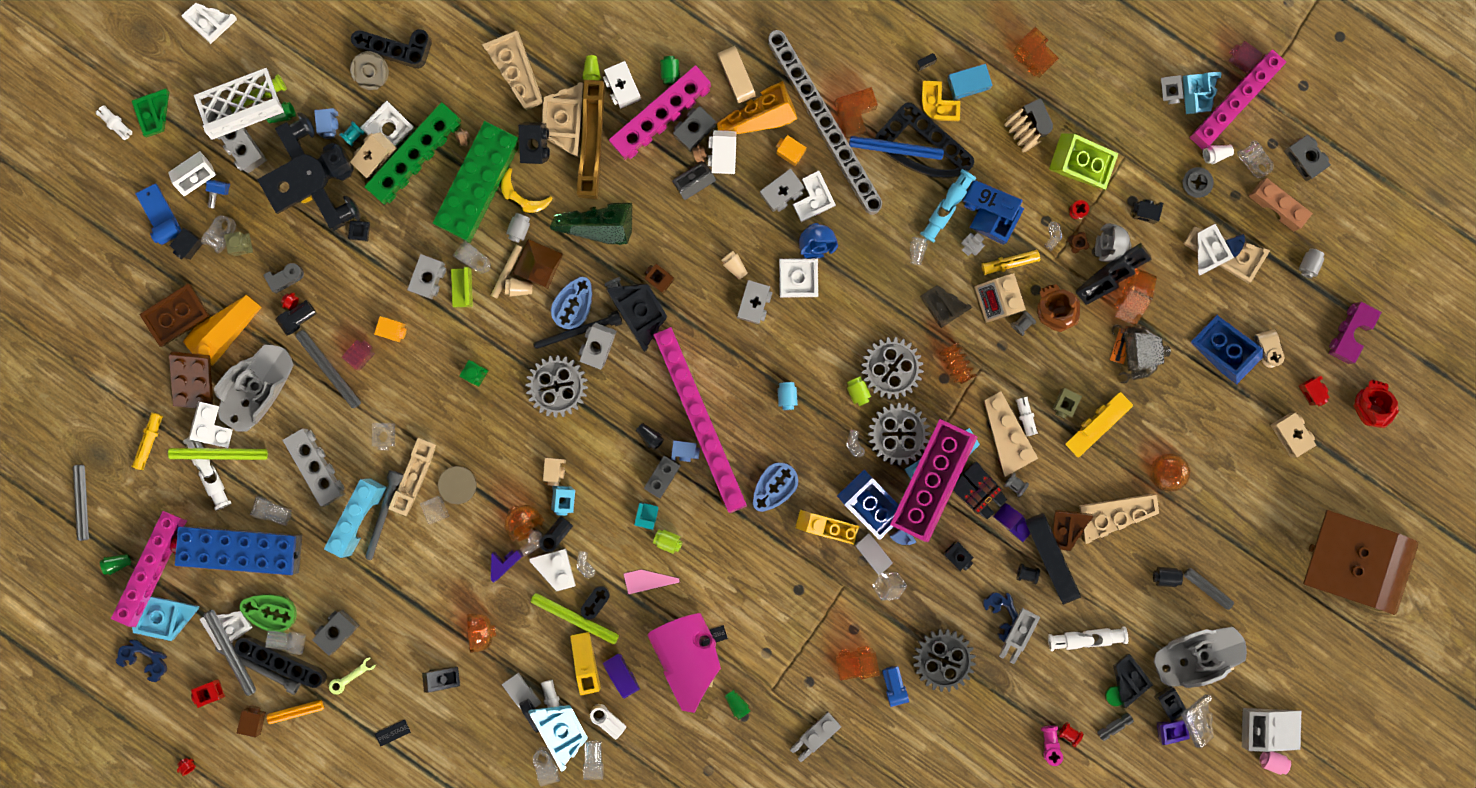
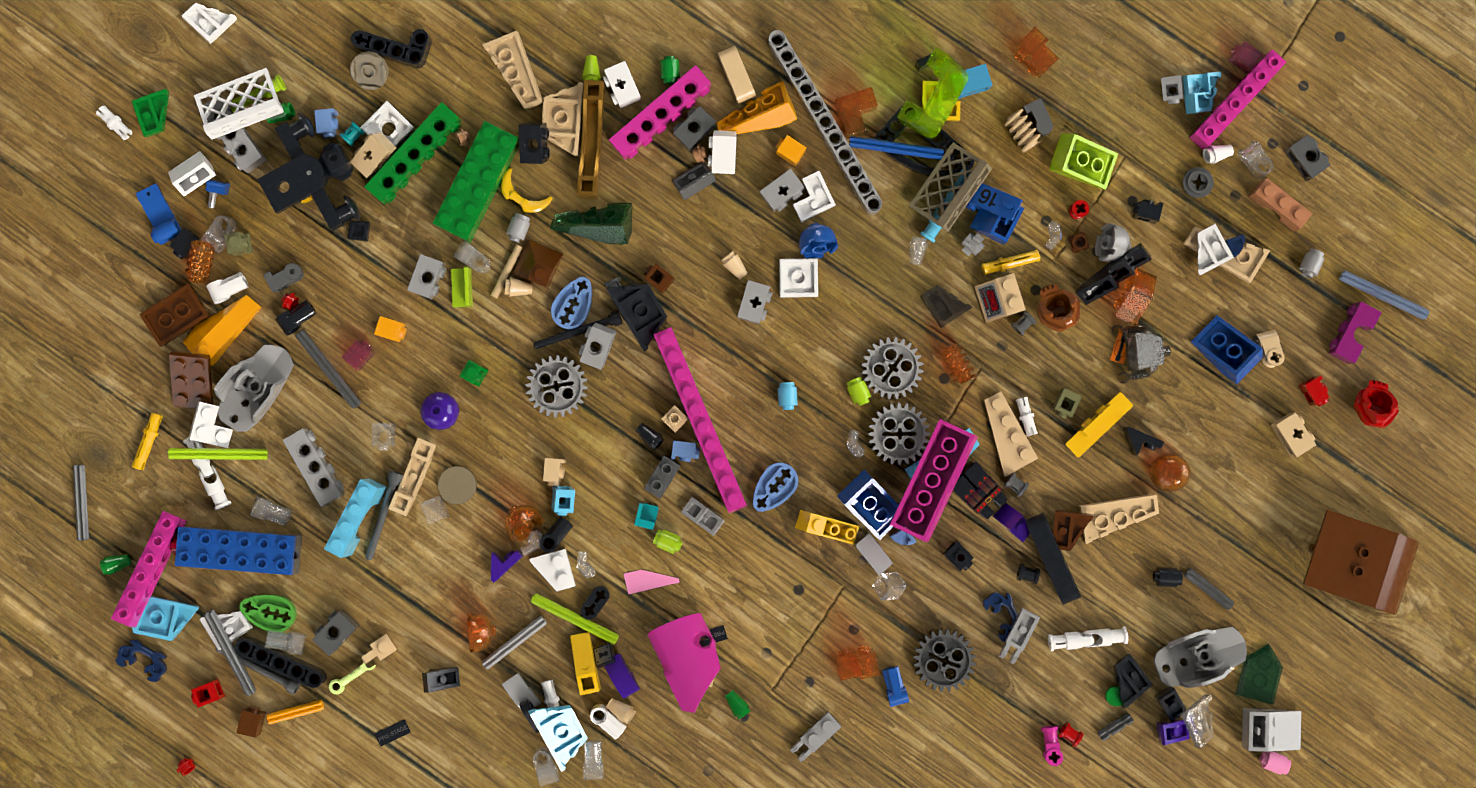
(199, 262): none -> clear orange piece
(222, 289): none -> white piece
(380, 648): none -> tan plate
(439, 411): none -> dark purple cylinder
(514, 642): none -> light grey axle
(604, 655): none -> tile
(621, 711): none -> tan cone
(675, 418): none -> tan brick
(703, 516): none -> light grey slope
(940, 104): none -> clear neon green windscreen
(965, 191): none -> dark tan fence
(1136, 439): none -> black slope
(1260, 675): none -> clear green tile
(1384, 295): none -> sand blue axle

